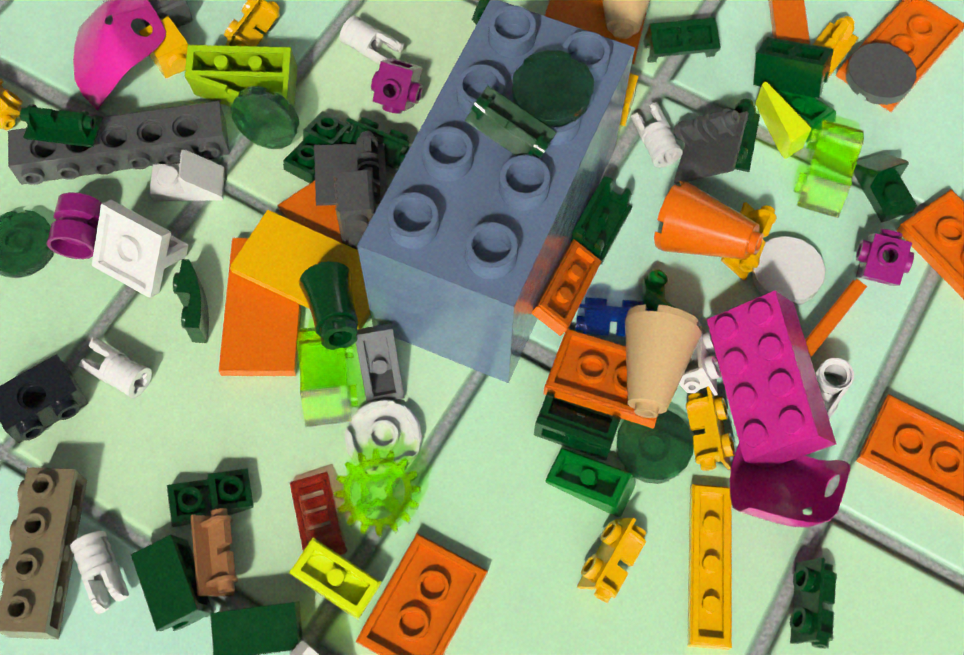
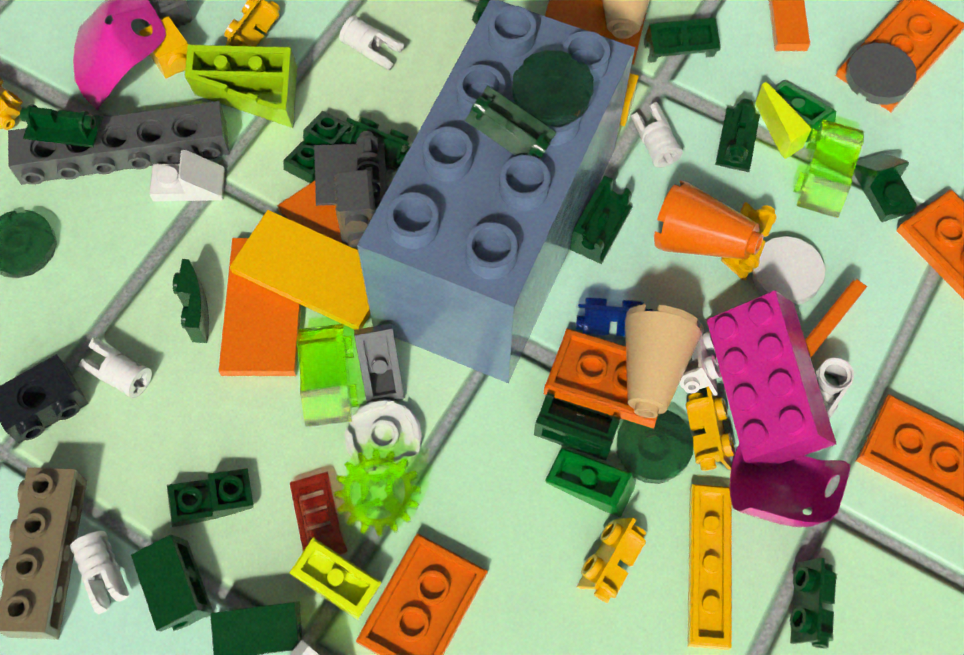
(75, 226): magenta wheel -> none
(134, 248): white bracket -> none
(212, 554): medium nougat hinge -> none
(265, 117): clear green tile -> none
(331, 303): dark green plant -> none
(397, 85): magenta brick -> none
(566, 287): orange tile -> none
(654, 290): green arm -> none
(710, 144): dark grey hinge -> none
(793, 66): dark green hinge -> none
(838, 37): yellow hinge -> none
(898, 257): magenta brick -> none

